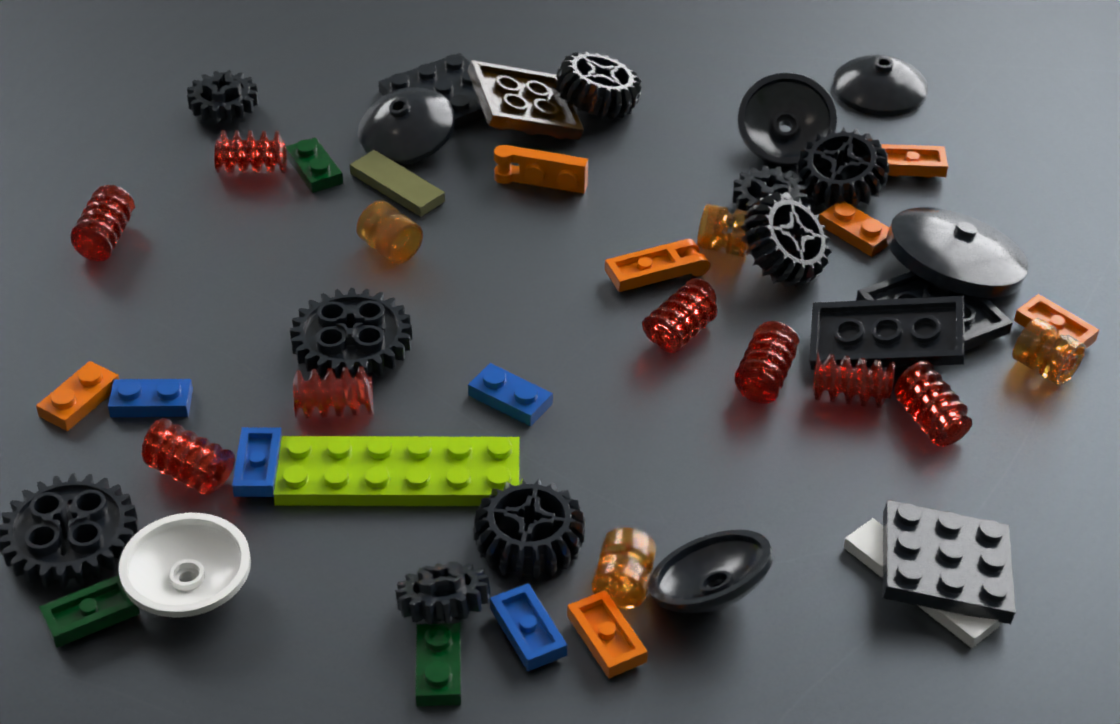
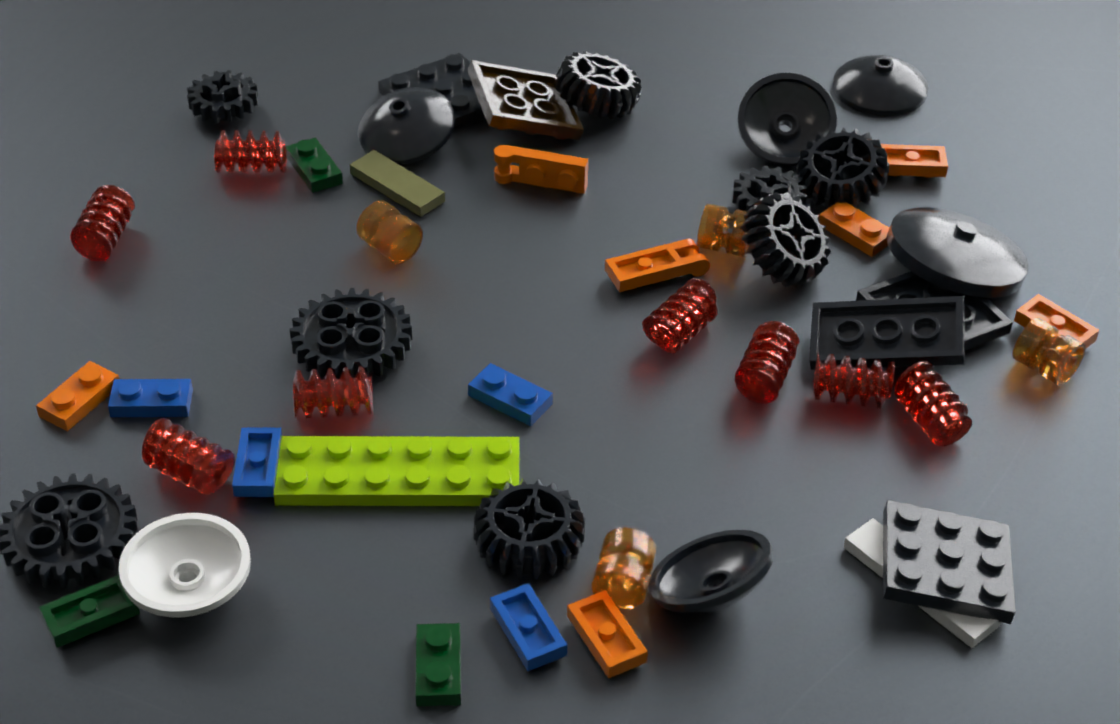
(443, 593): black gear -> none

